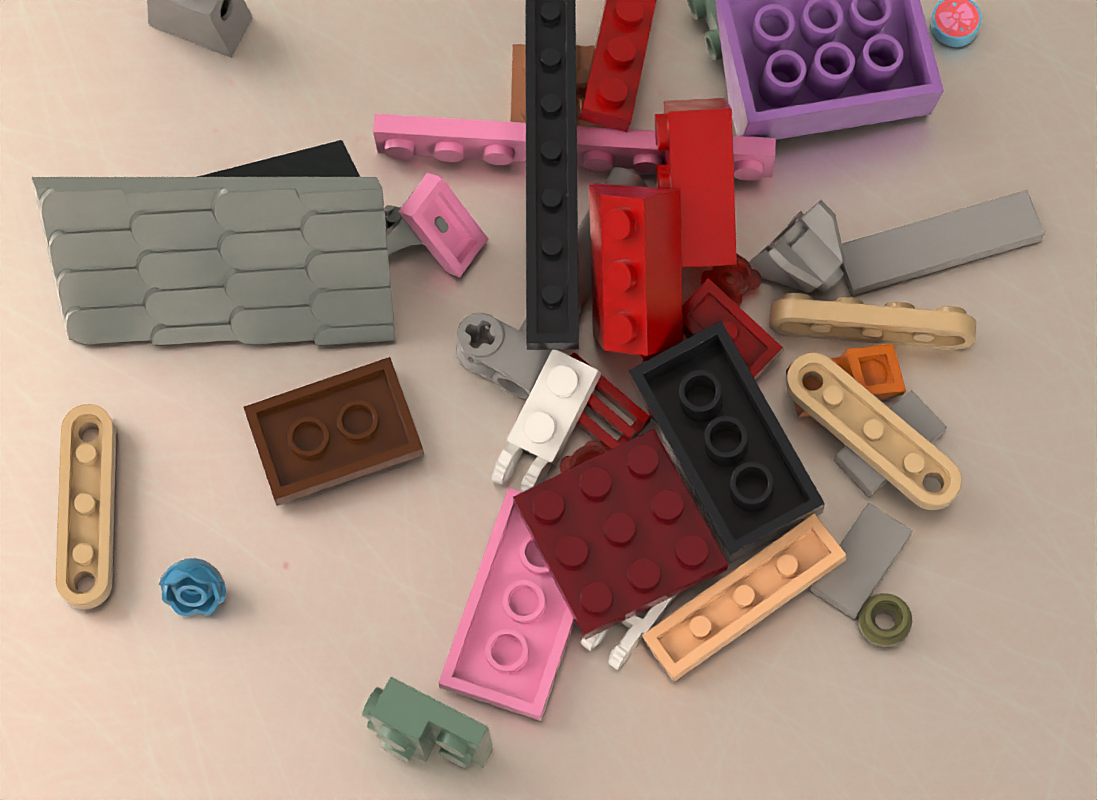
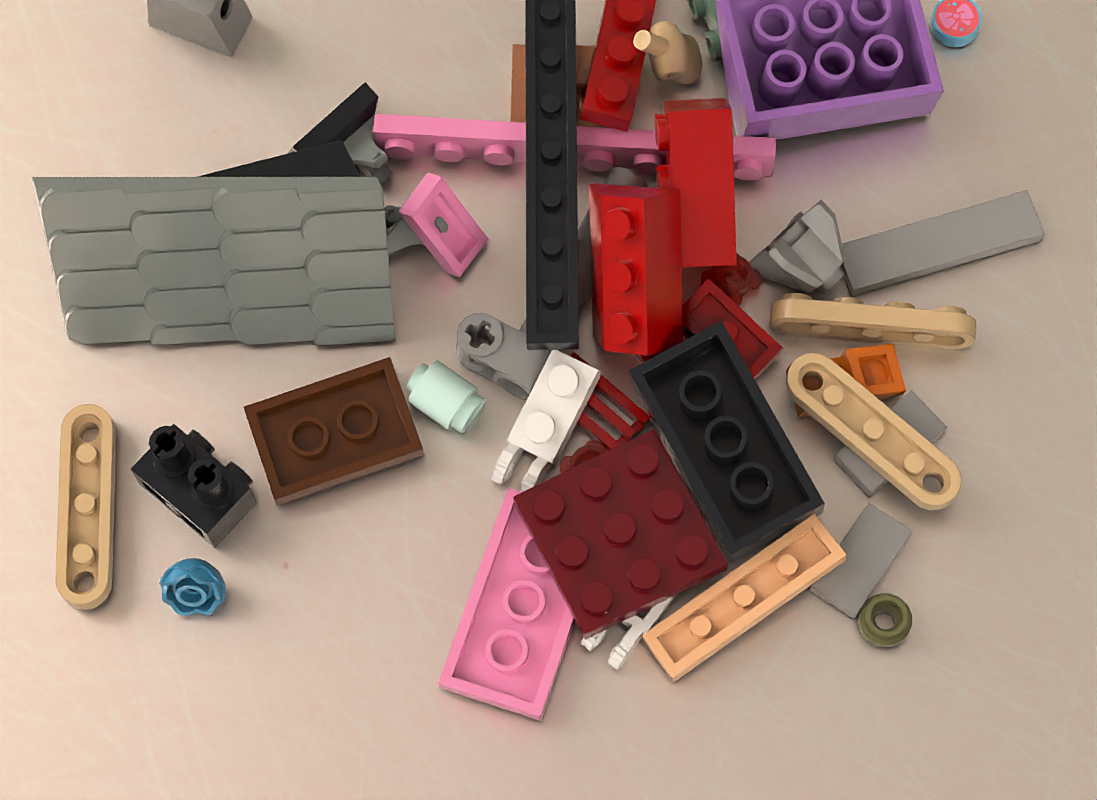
(194, 483): none -> black brick
(353, 124): none -> black piece
(415, 722): sand green plate -> none
(444, 396): none -> light aqua brick
(671, 53): none -> tan piece

